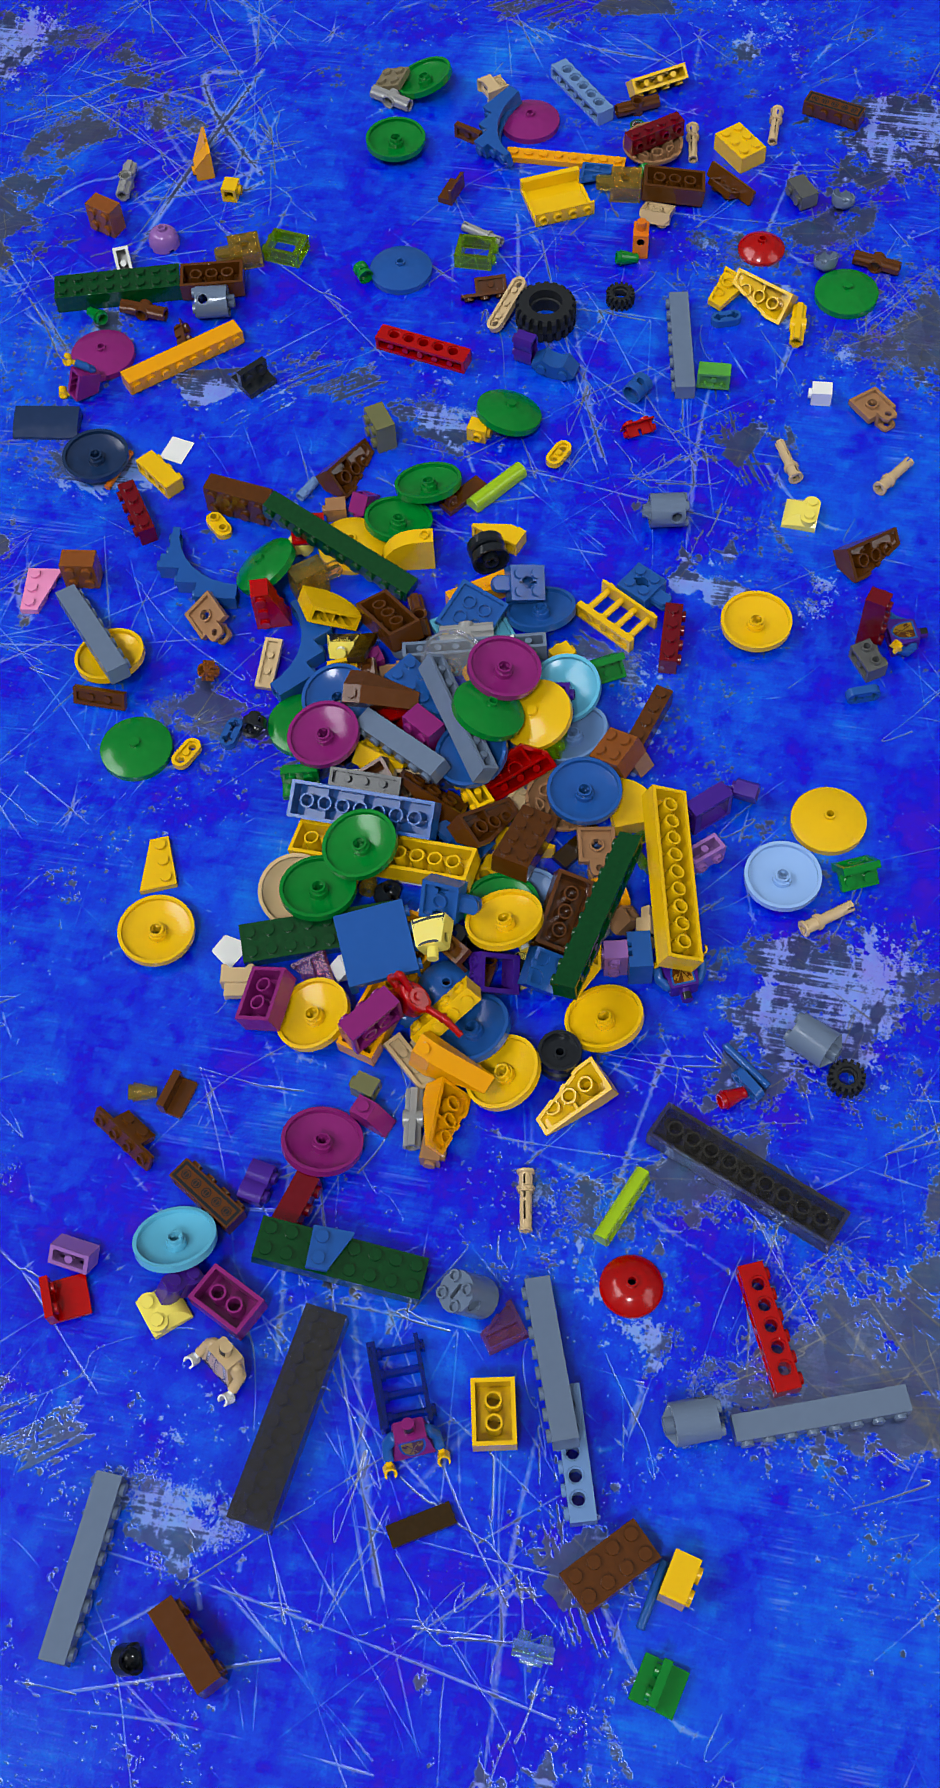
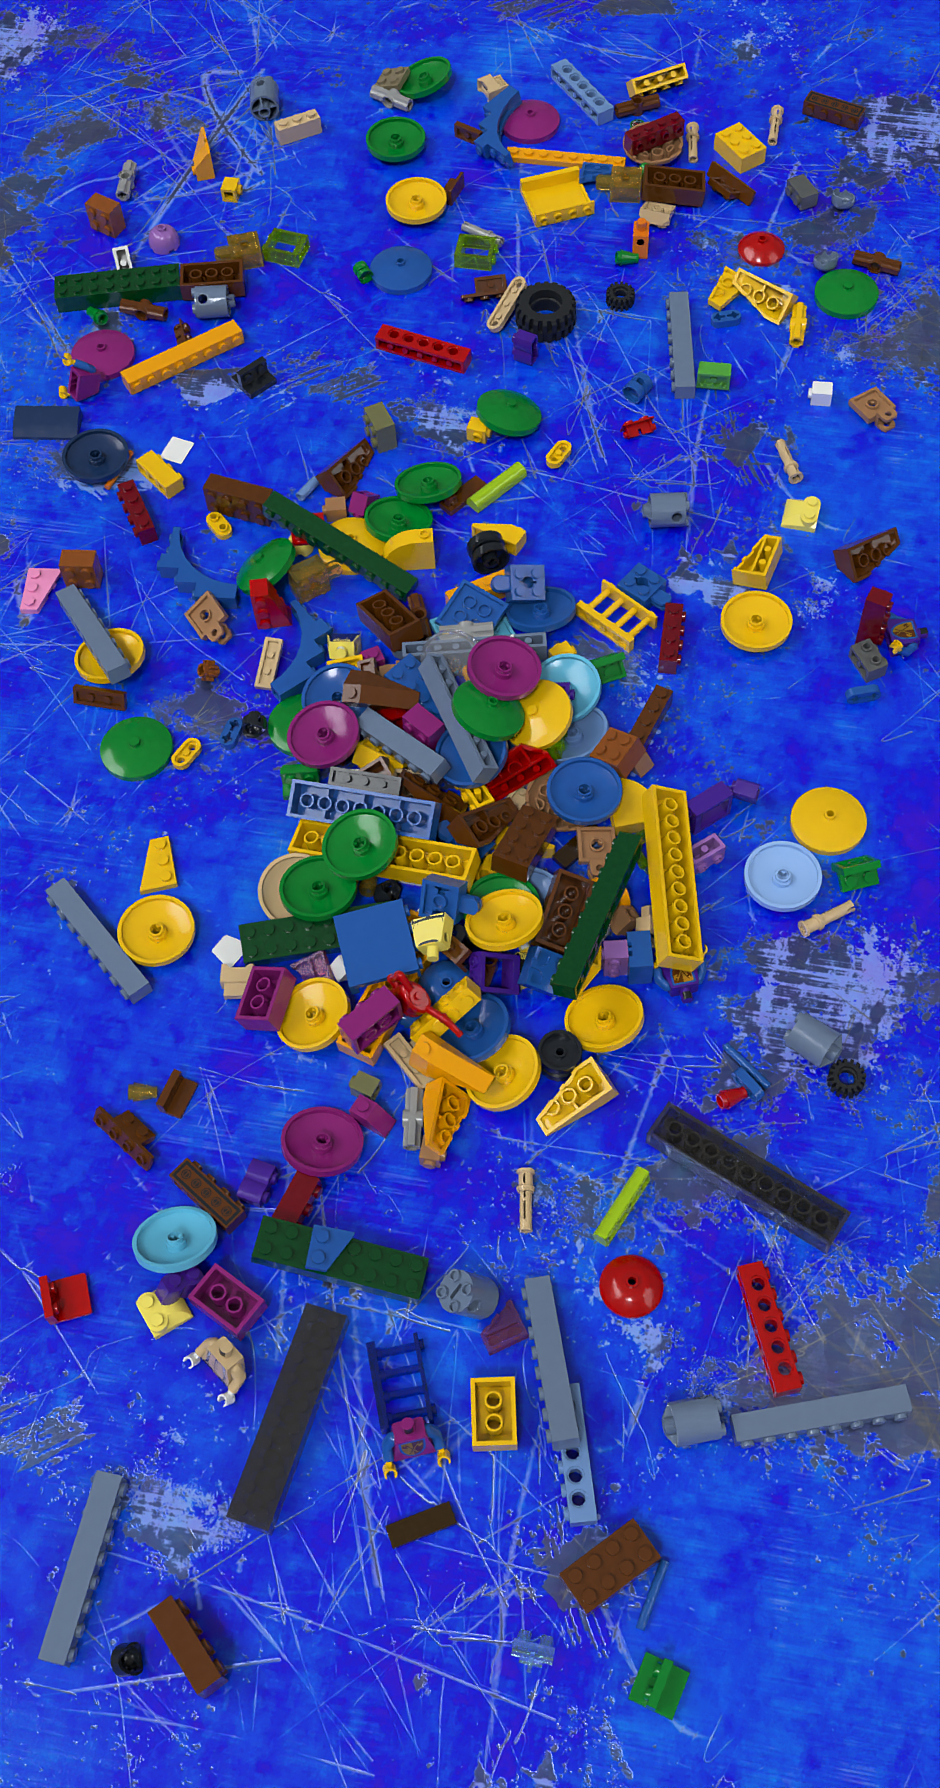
(73, 1254): medium lavender brick -> none
(98, 940): none -> sand blue brick
(264, 98): none -> sand blue cylinder
(298, 127): none -> brick
(328, 608): yellow brick -> none
(362, 648): dark brown tile -> none
(416, 200): none -> yellow dish
(554, 364): blue brick -> none
(679, 1579): yellow brick -> none
(759, 564): none -> yellow wedge
(889, 479): tan pin -> none

